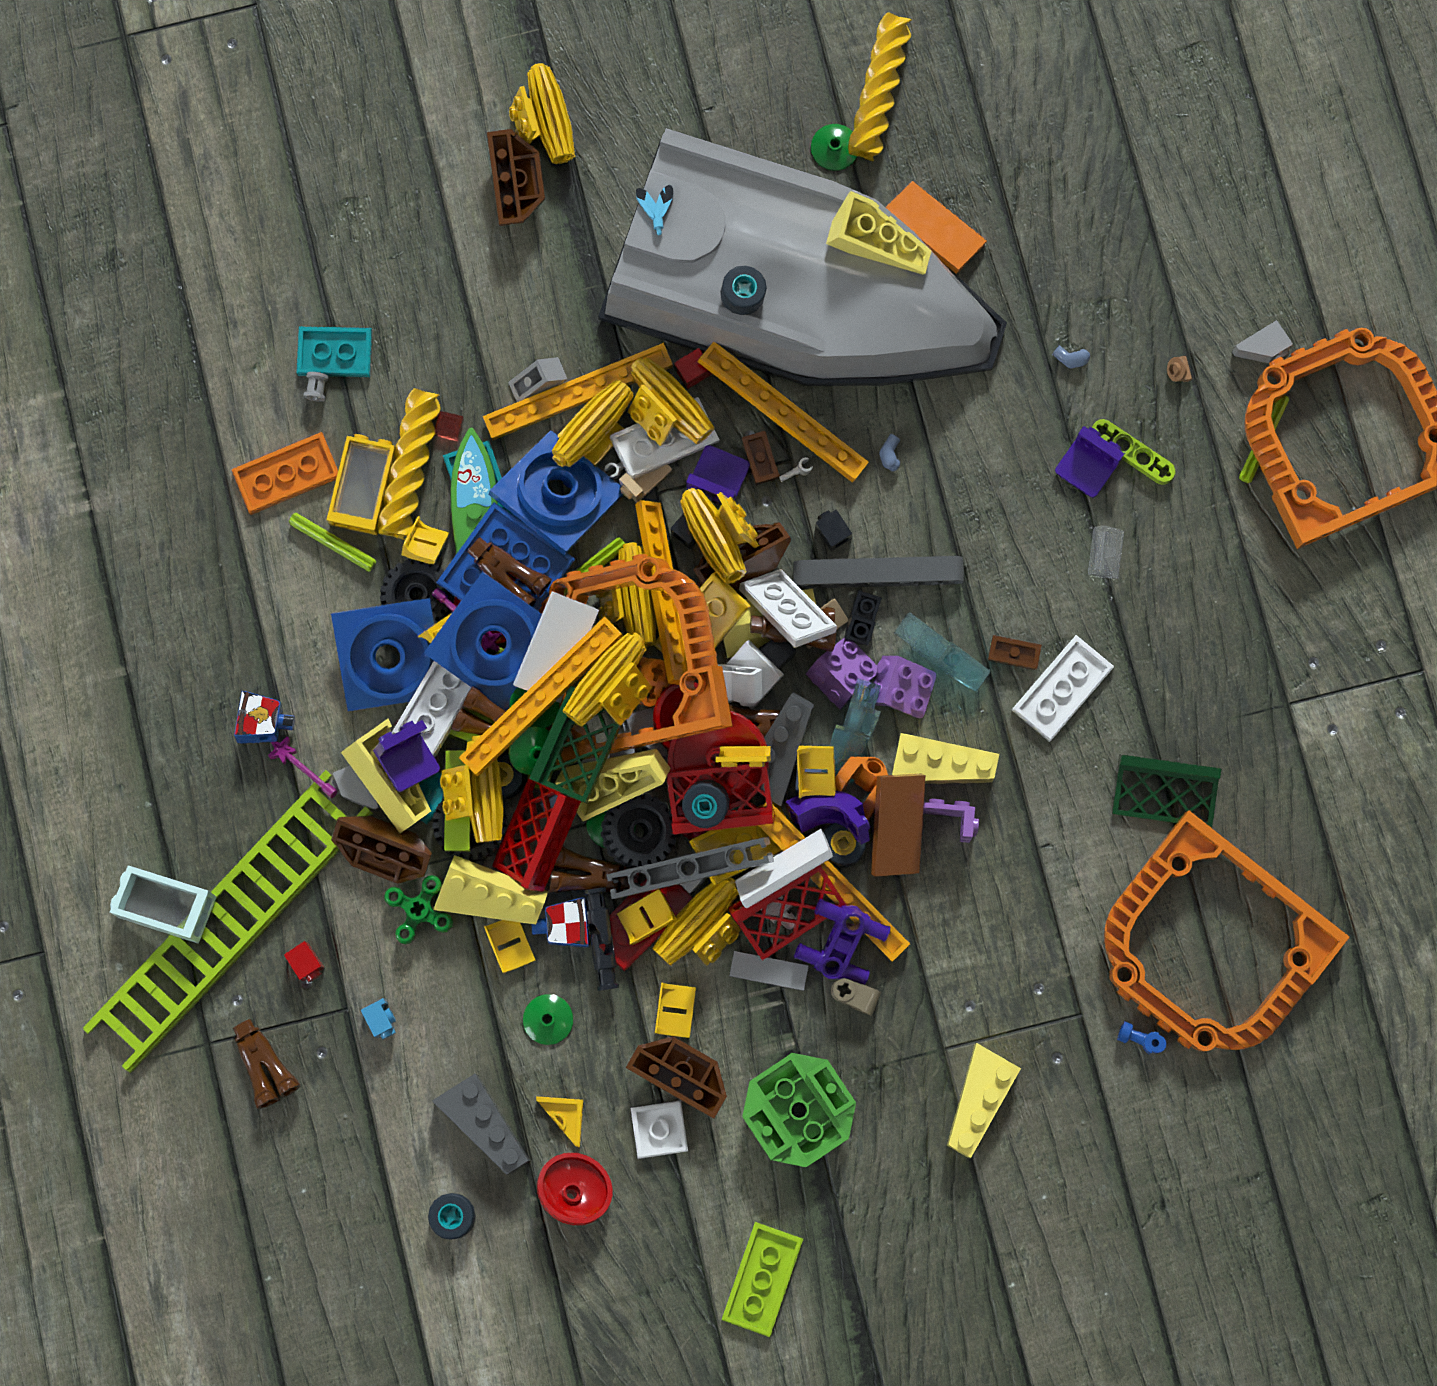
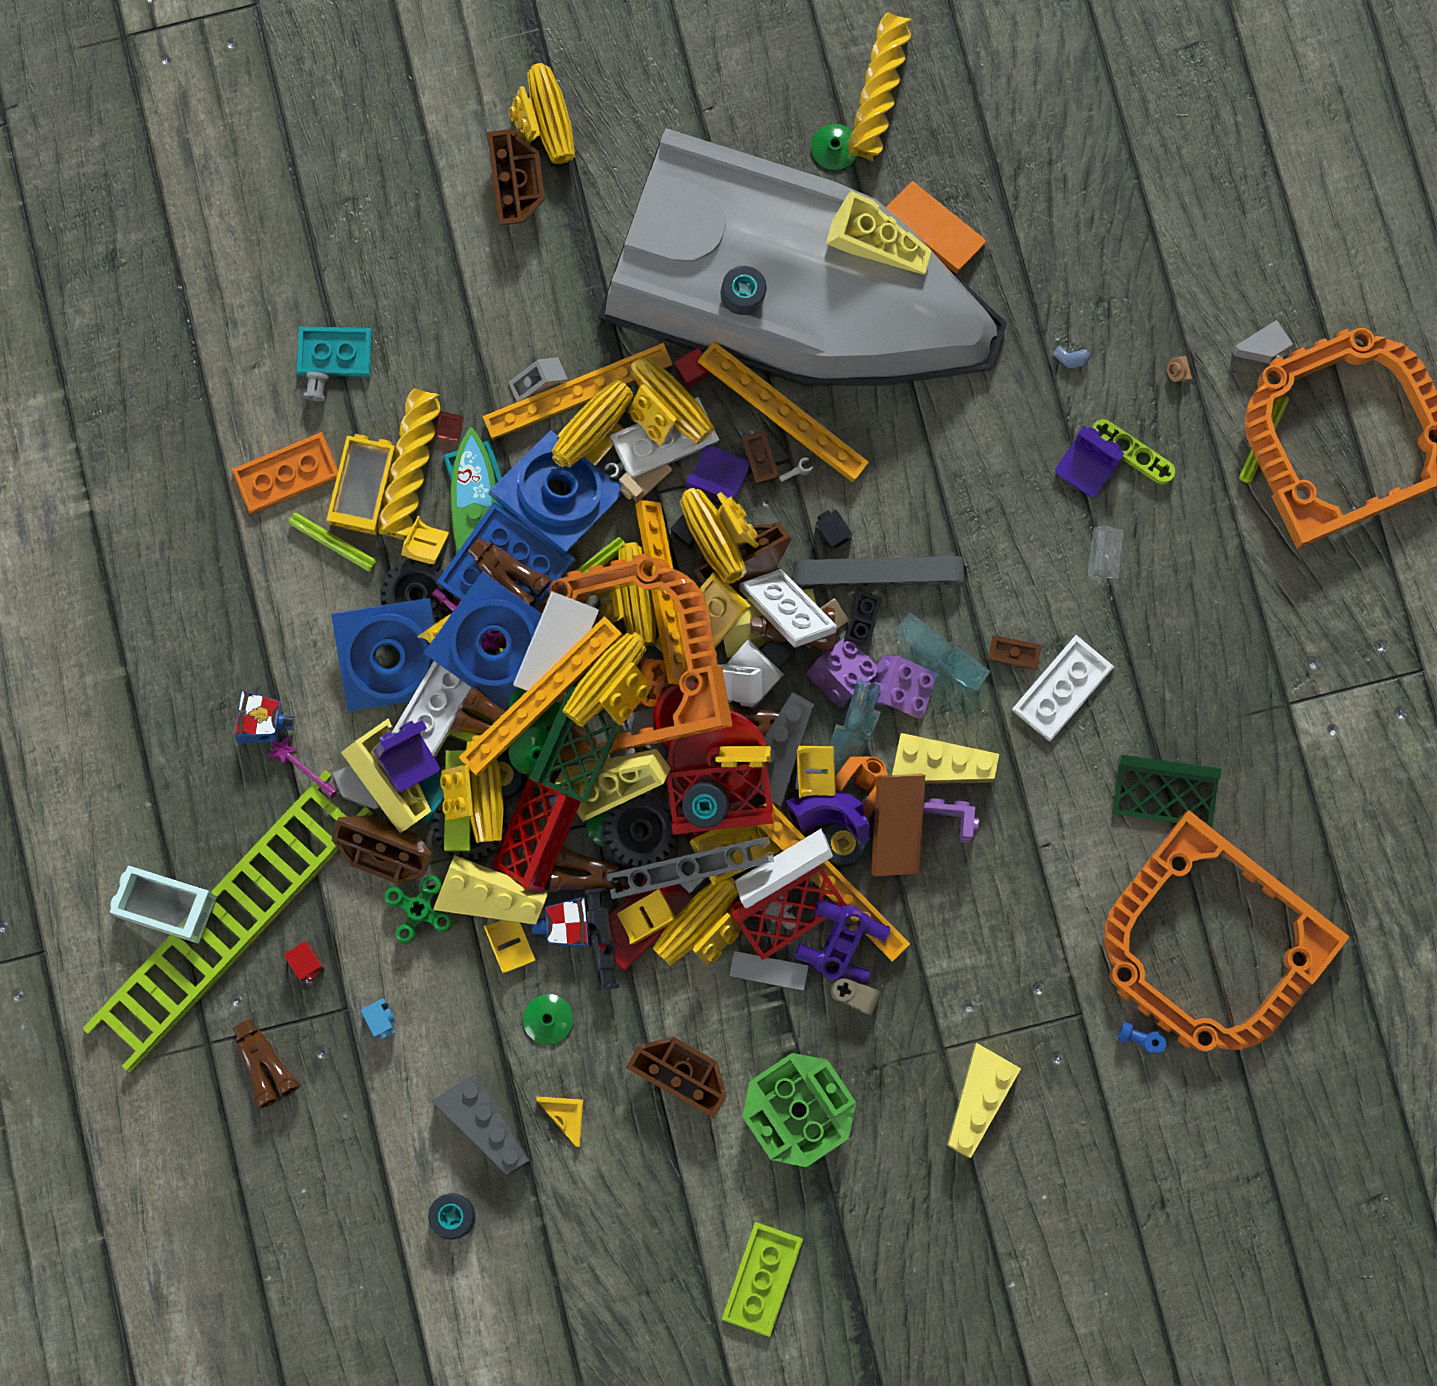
(577, 1176): red dish -> none
(657, 210): medium azure piece -> none
(659, 1129): white tile -> none
(675, 1023): yellow piece -> none
(888, 455): sand blue arm -> none

